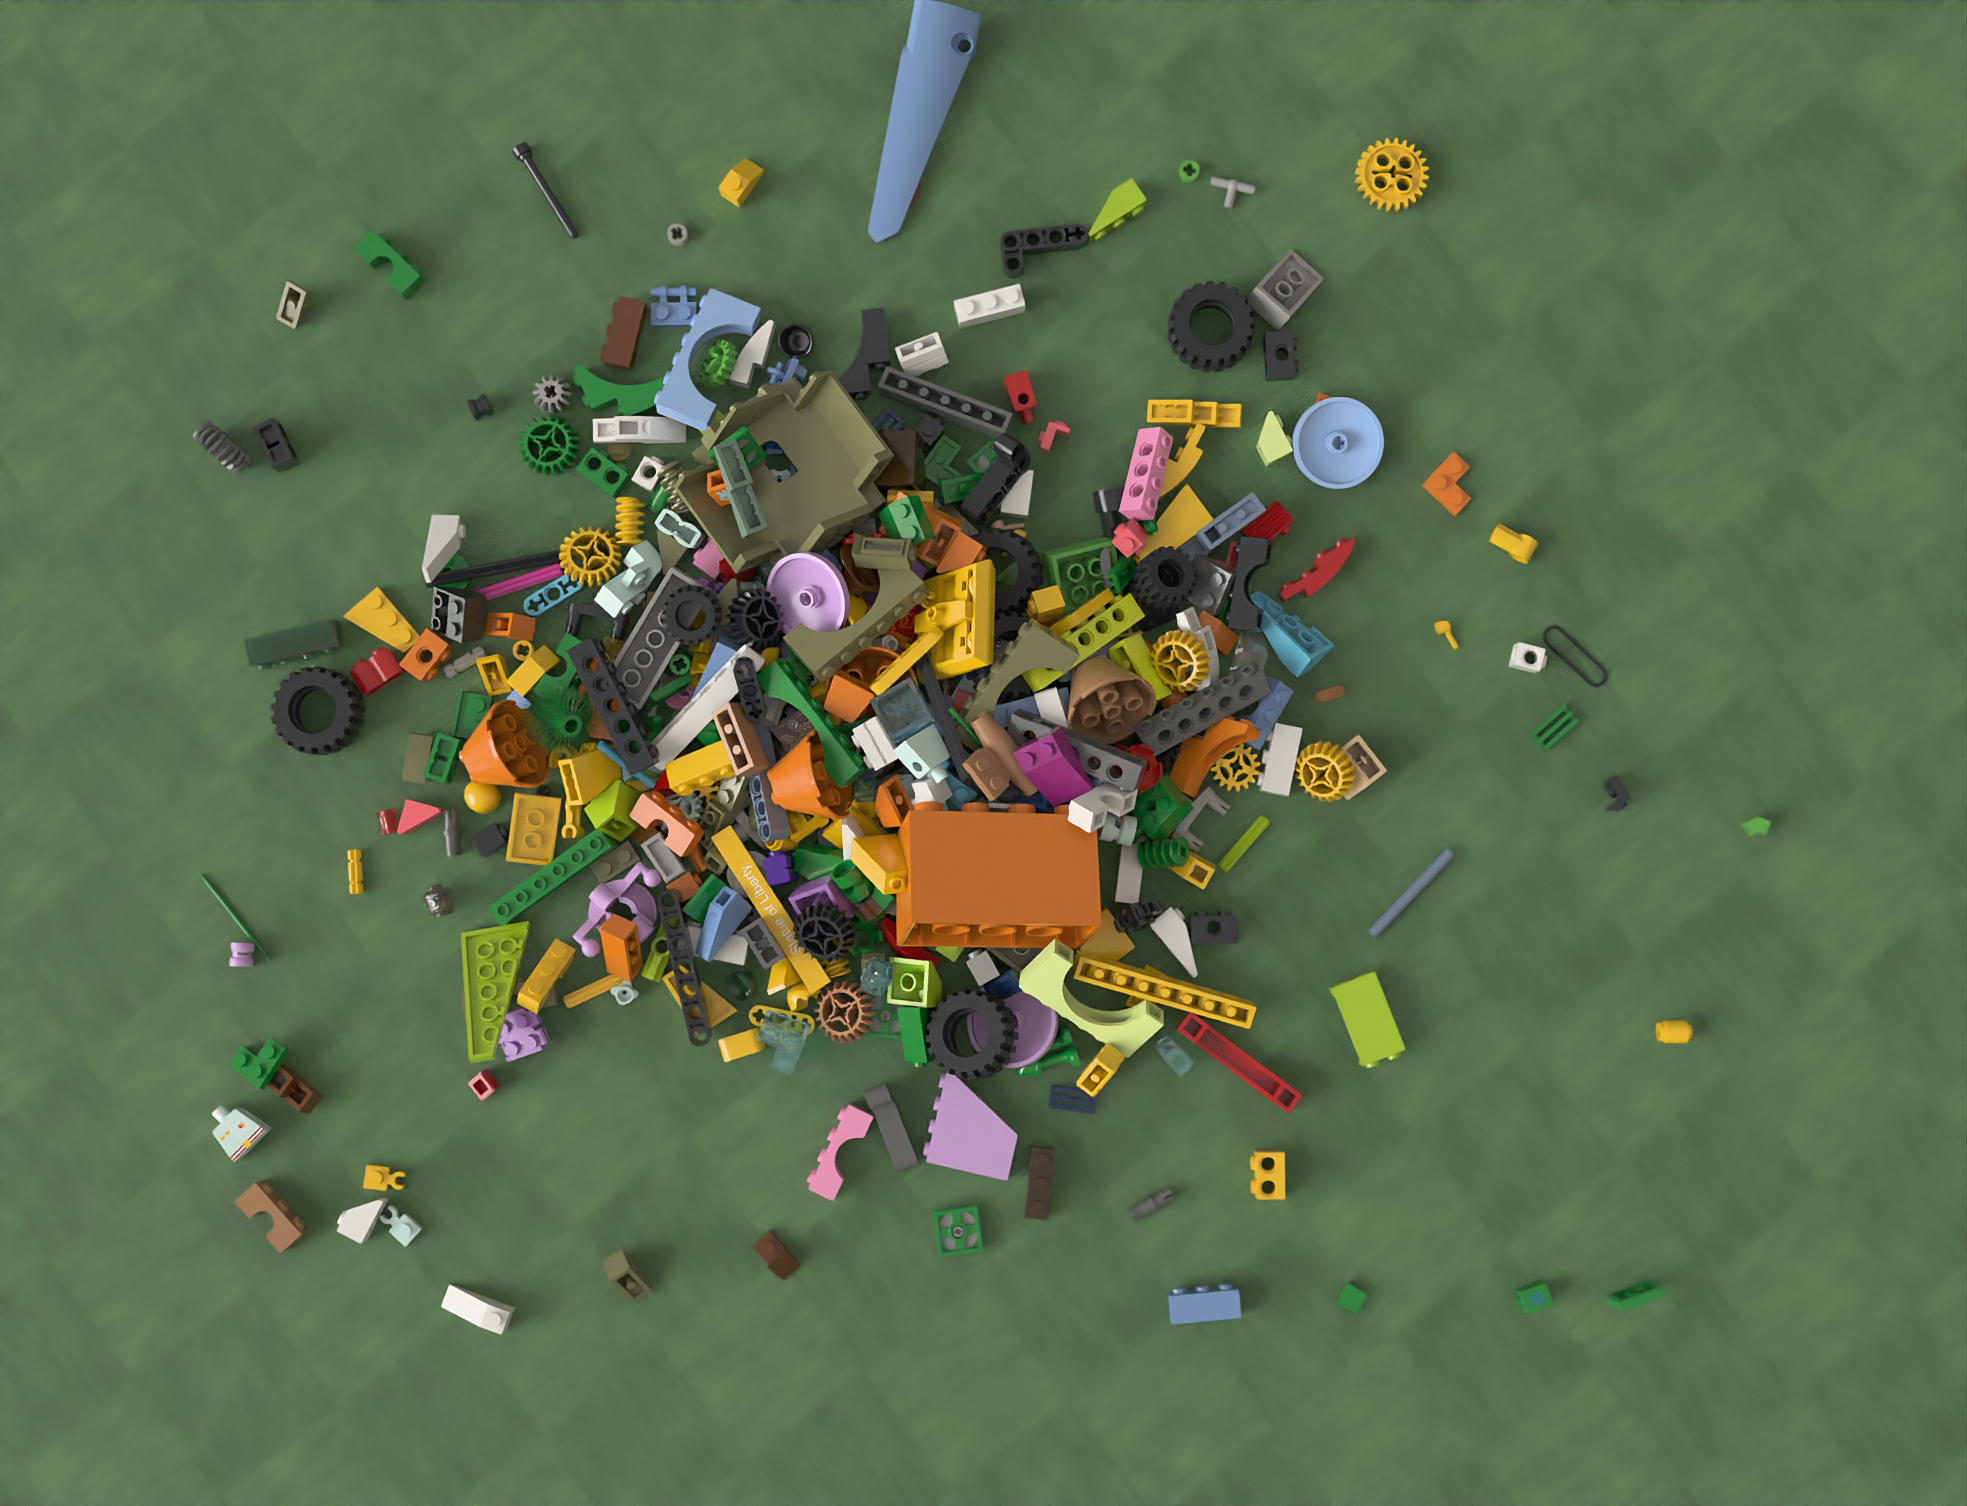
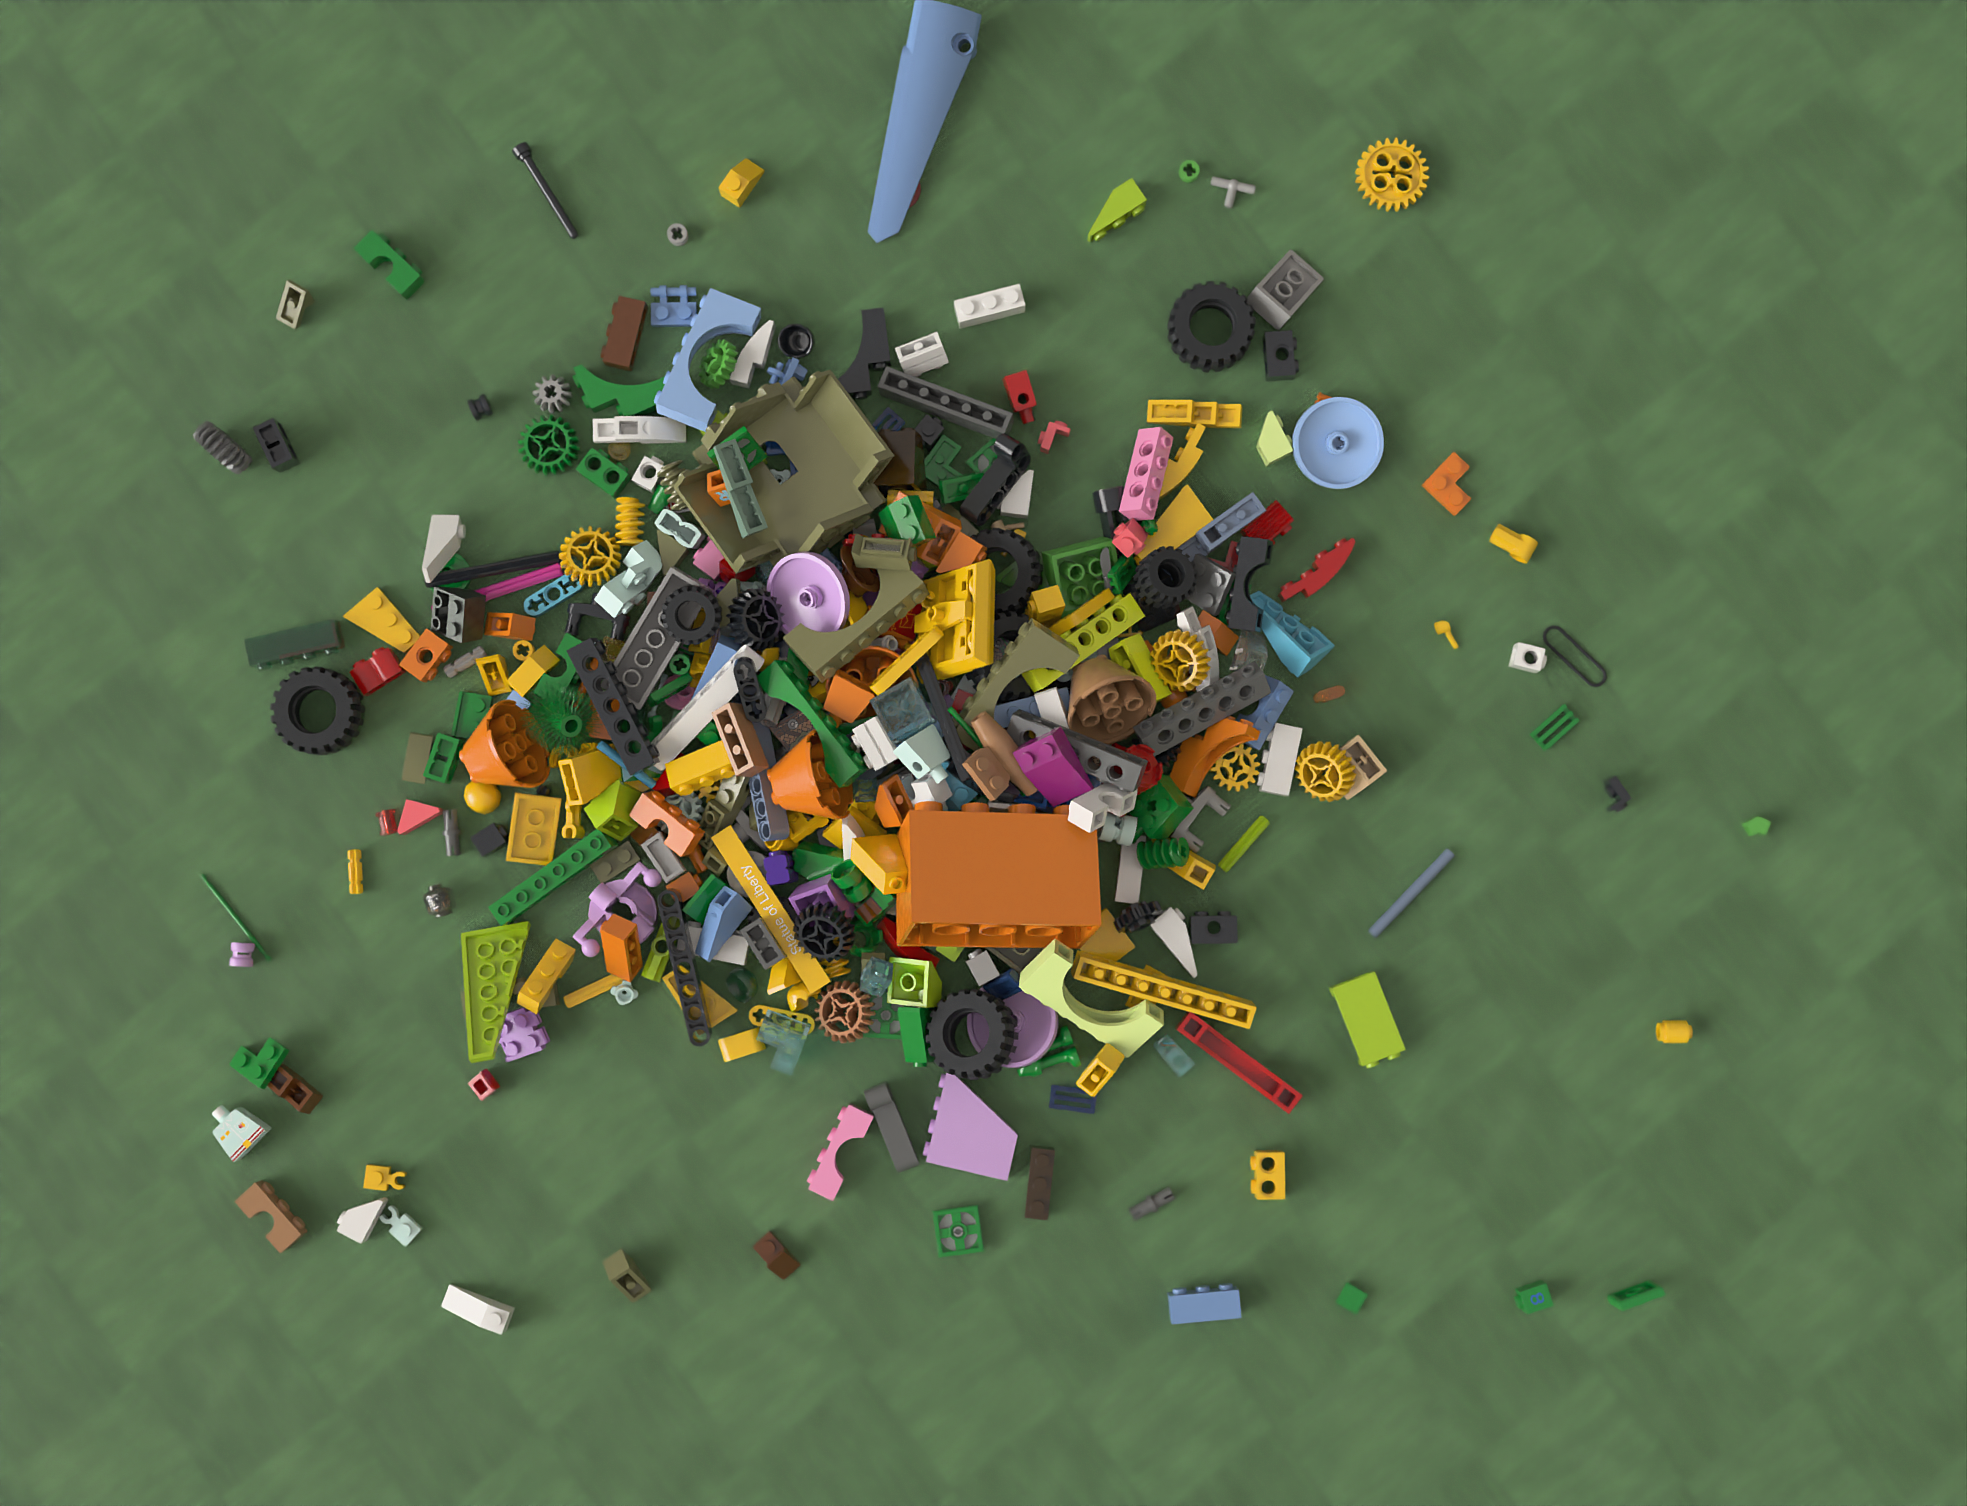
(1044, 246): black beam -> none

